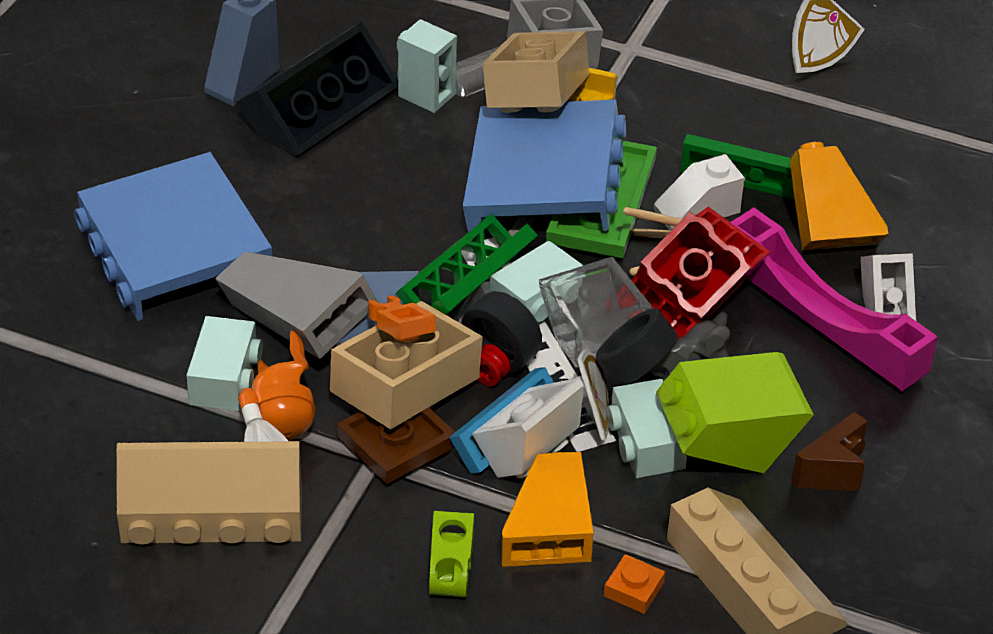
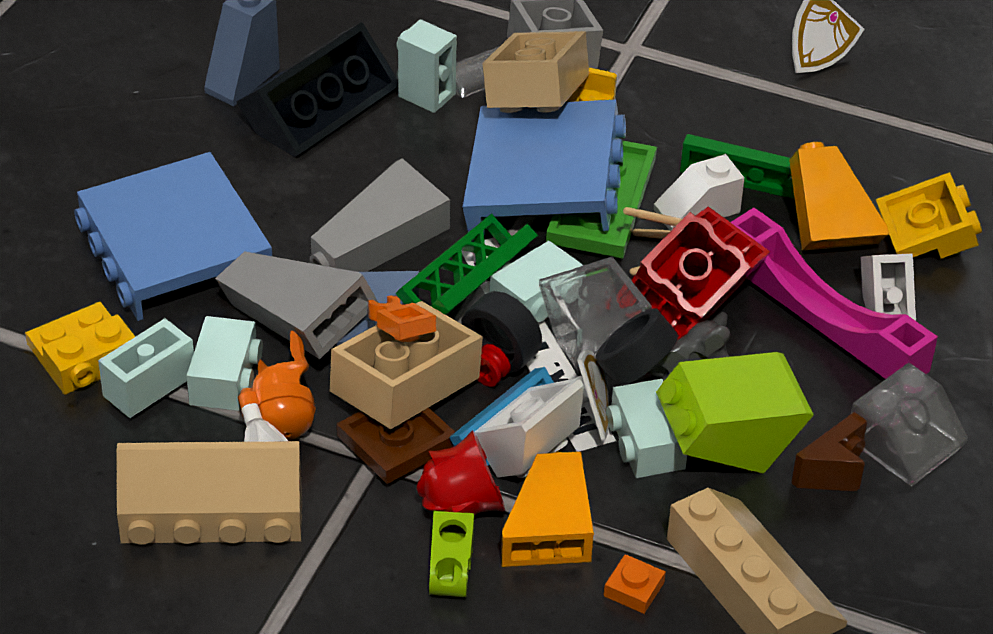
(75, 343): none -> yellow plate
(146, 367): none -> light aqua brick
(382, 221): none -> light grey slope
(459, 480): none -> red helmet
(910, 424): none -> clear slope
(930, 218): none -> yellow plate

